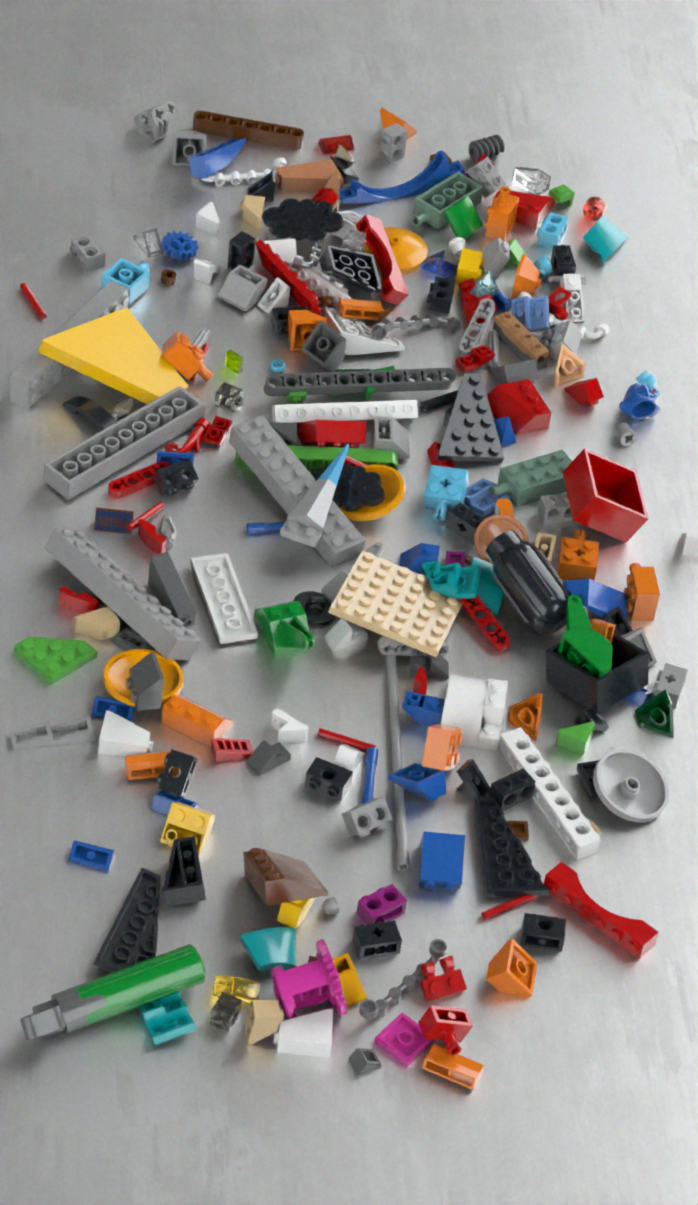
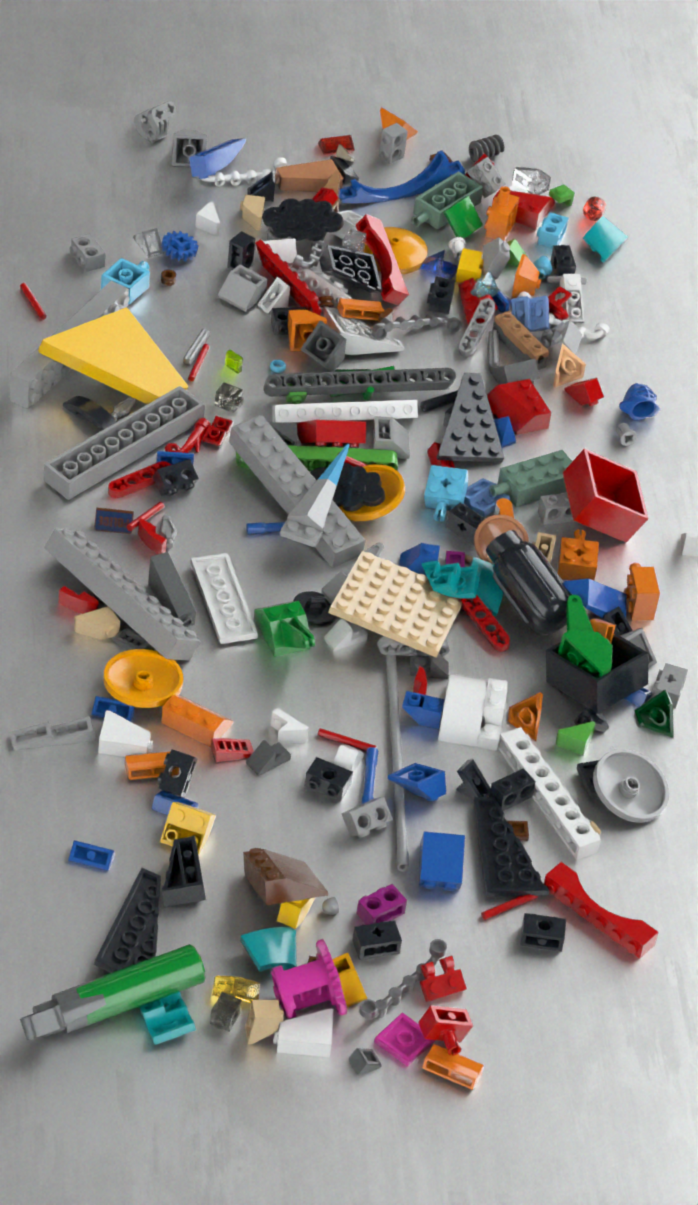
(54, 656): bright green plate -> none
(146, 683): dark grey slope -> none
(185, 356): orange brick -> none
(204, 270): white slope -> none
(250, 129): reddish brown beam -> none
(442, 747): orange brick -> none
(477, 358): red slope -> none
(512, 970): orange slope -> none
(649, 380): medium azure animal -> none

